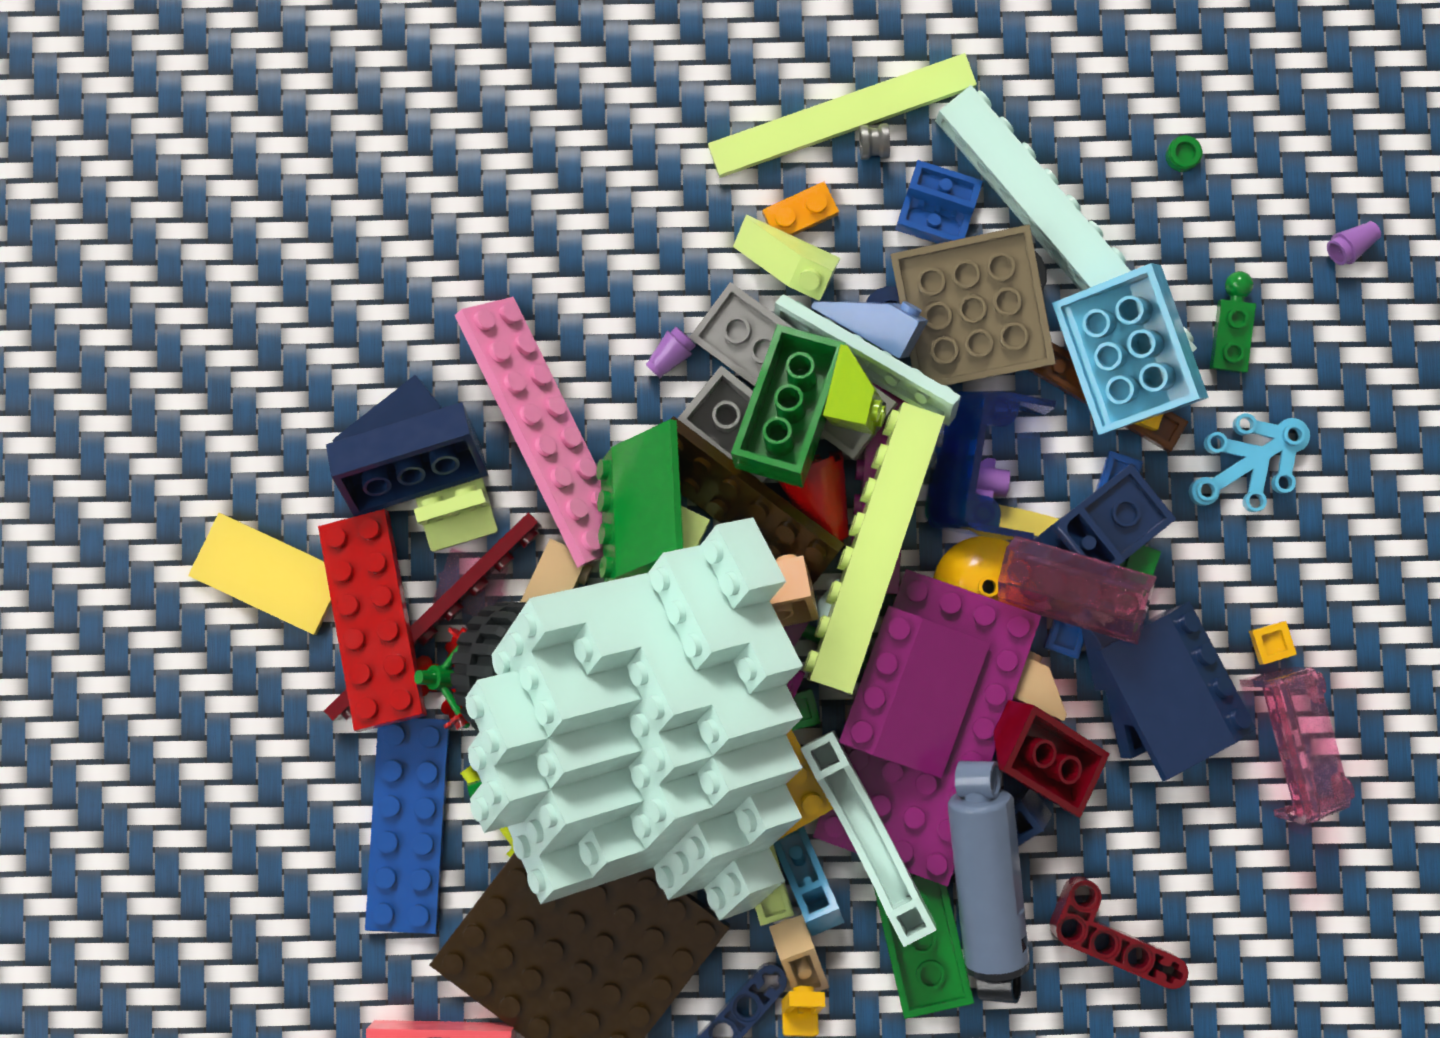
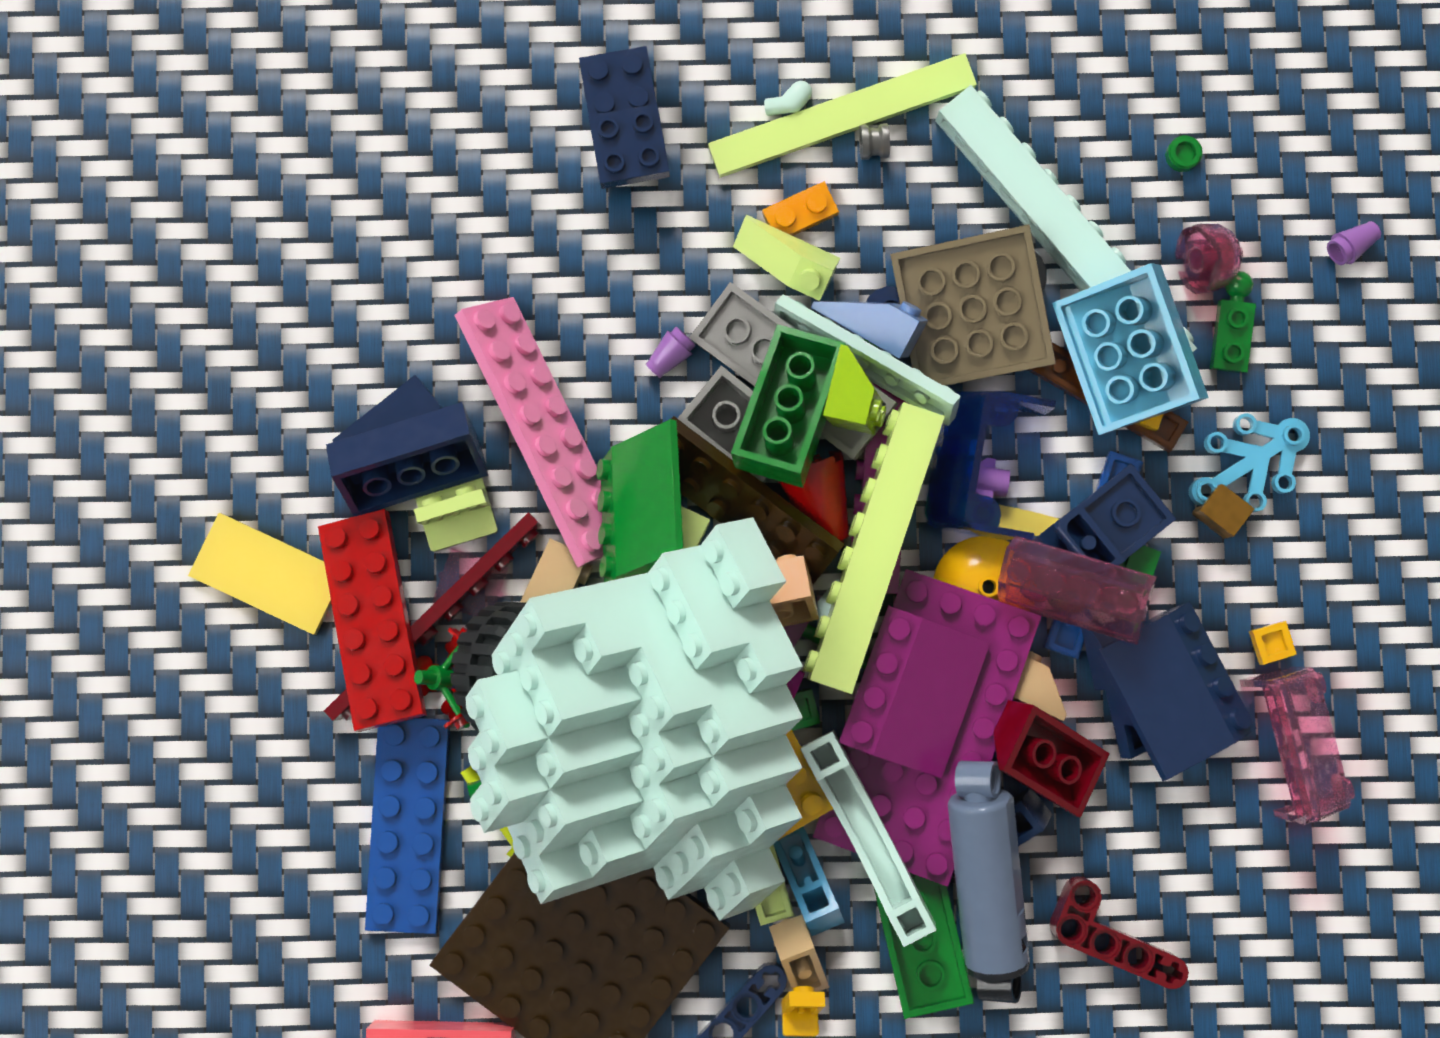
(624, 117): none -> dark blue piece
(792, 100): none -> light aqua arm
(938, 204): blue slope -> none
(1209, 257): none -> clear pink cylinder
(1223, 512): none -> pearl gold panel

